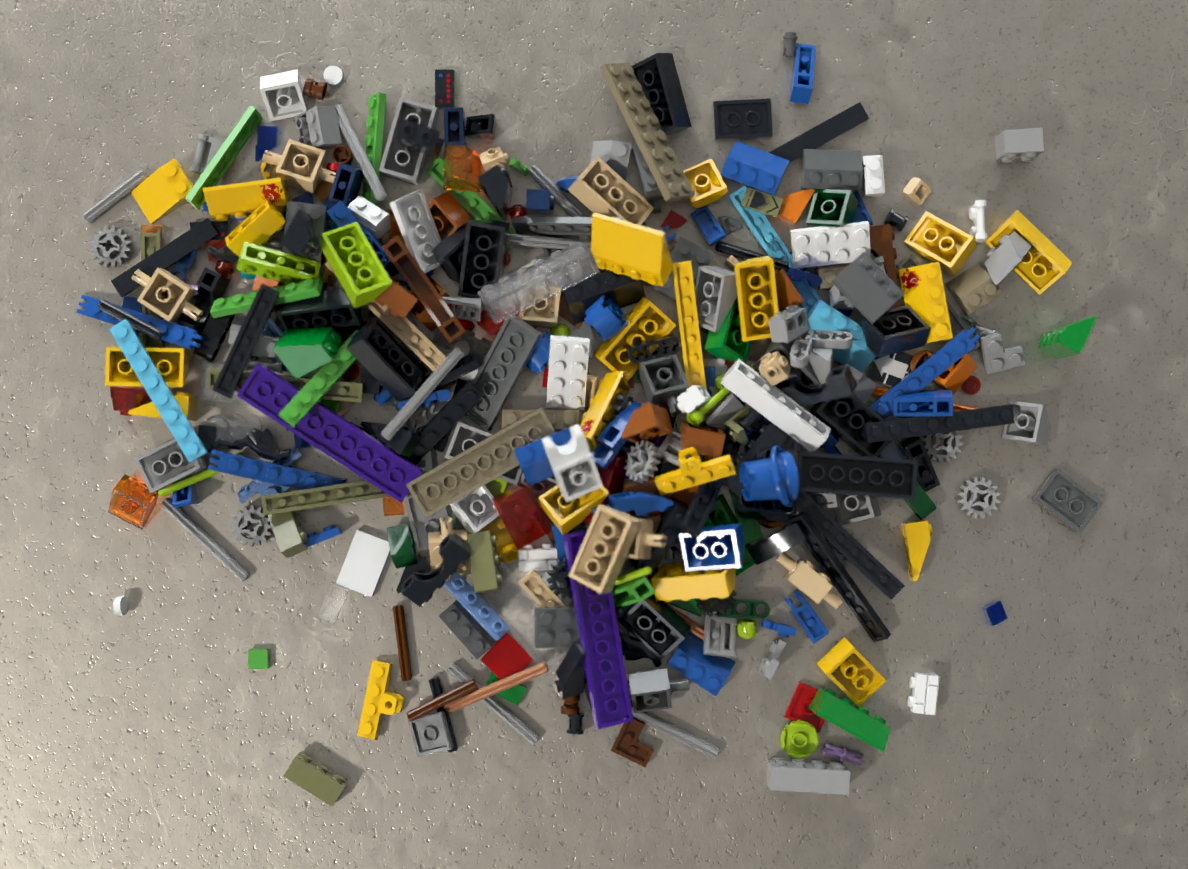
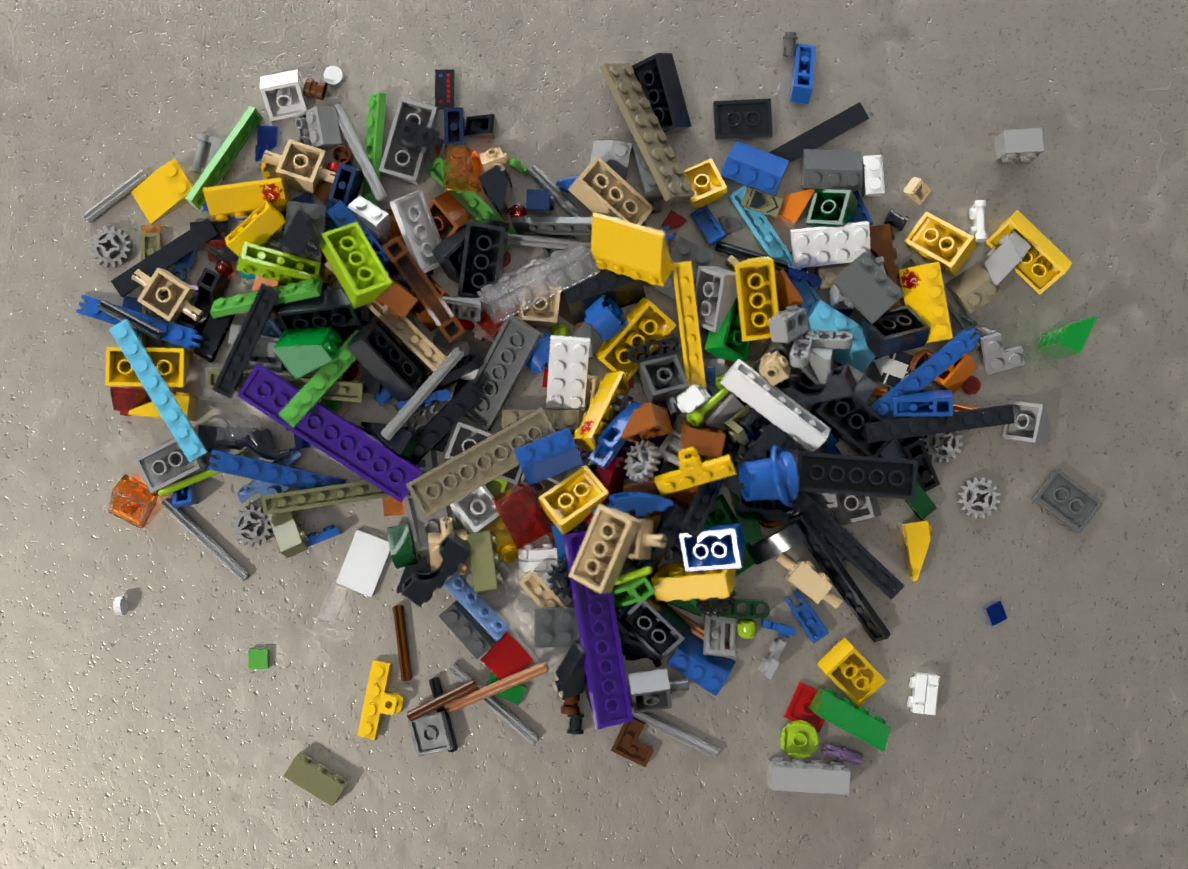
(573, 465): white brick -> none

